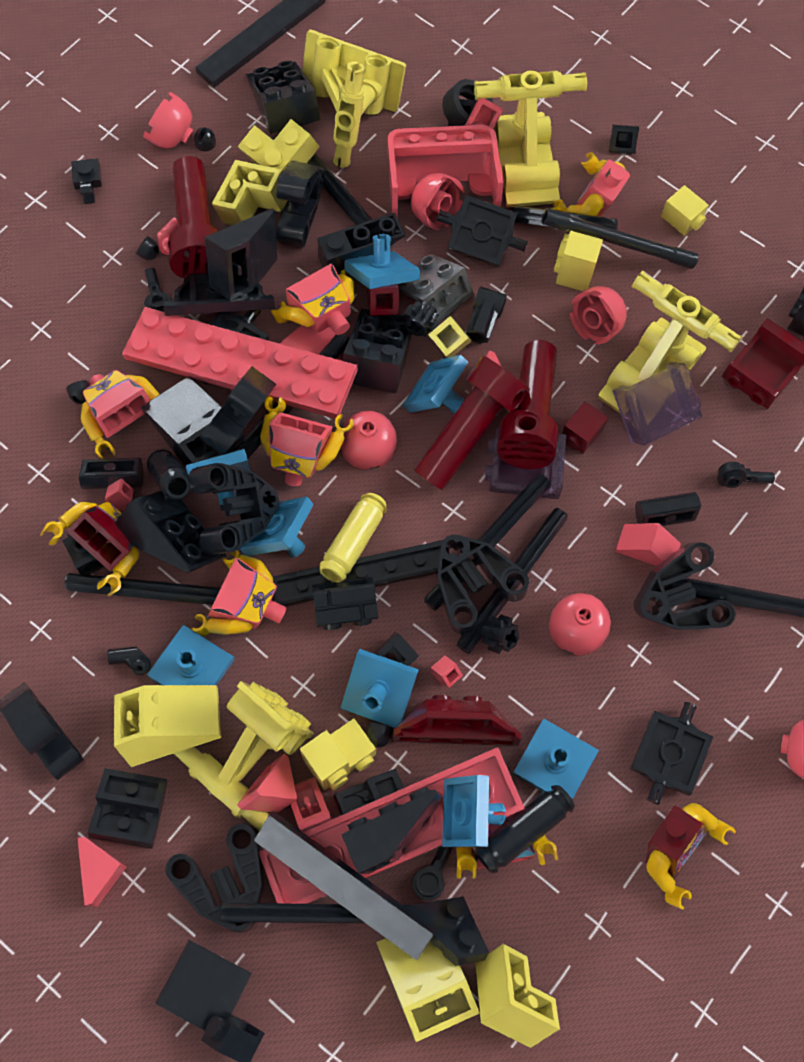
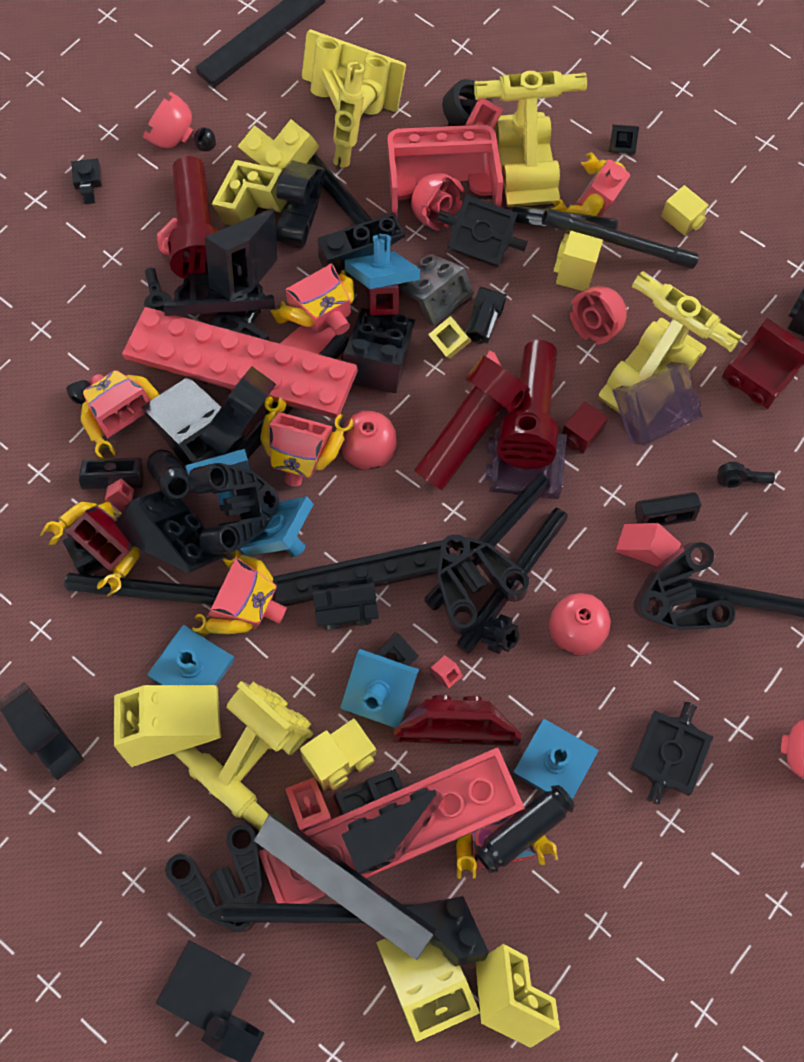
(98, 871): coral slope -> none
(128, 808): black slope -> none
(132, 657): black arm -> none
(148, 249): black hinge -> none
(272, 789): coral slope -> none
(284, 95): black slope -> none
(353, 537): light yellow axle -> none
(378, 734): black hinge -> none
(421, 318): black gear -> none
(429, 881): black plate -> none
(436, 386): dark azure tile -> none
(468, 811): dark azure tile -> none
(676, 842): torso -> none

